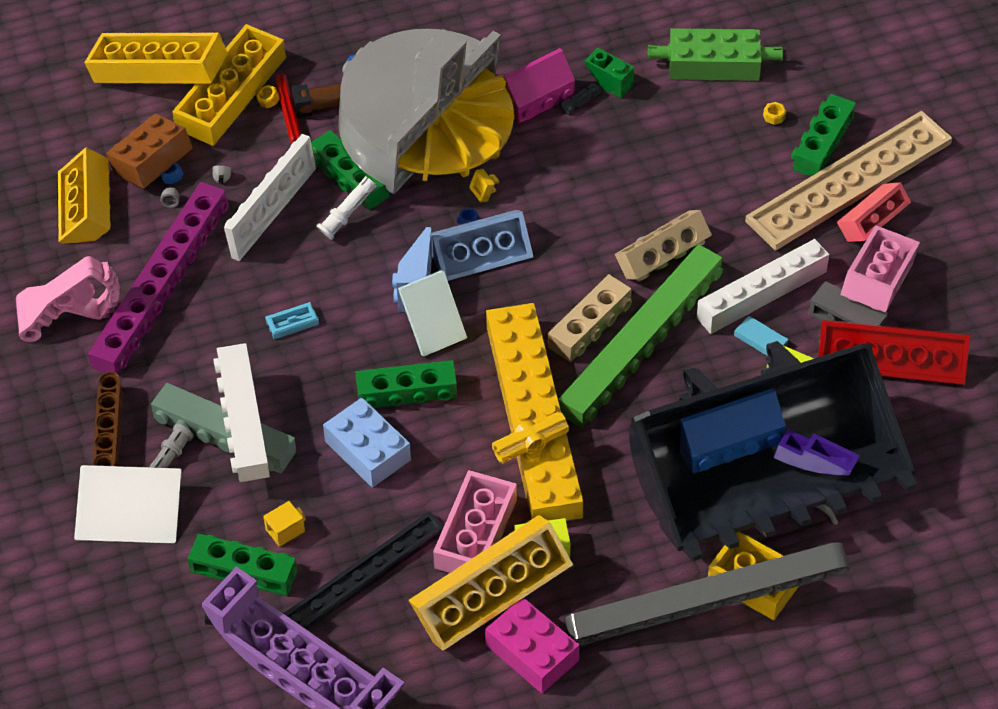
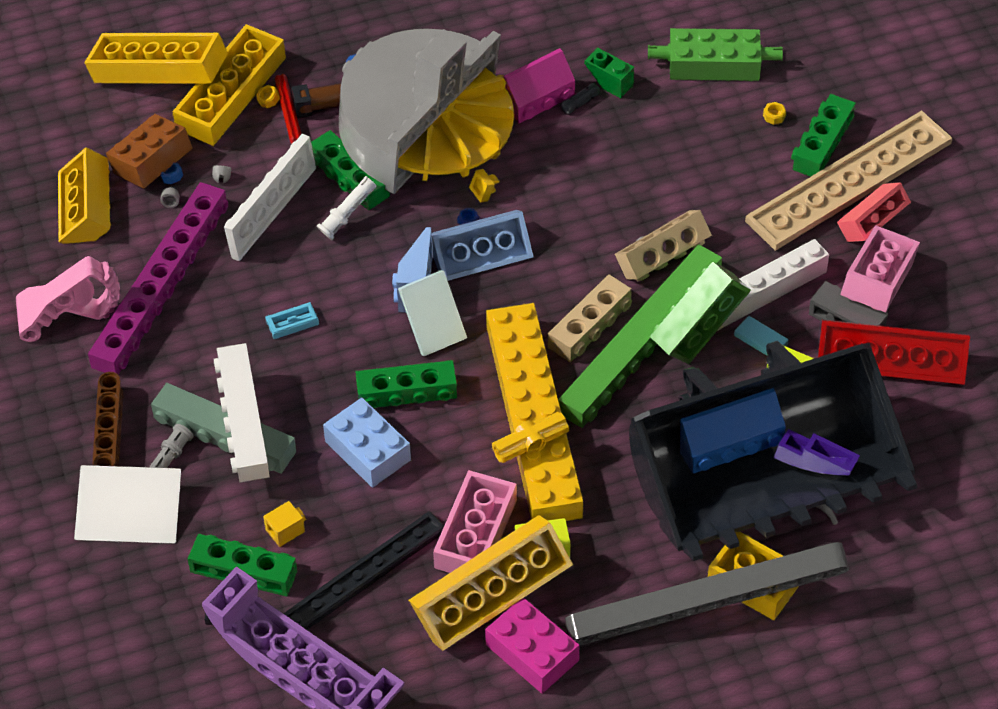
(700, 312): none -> brick

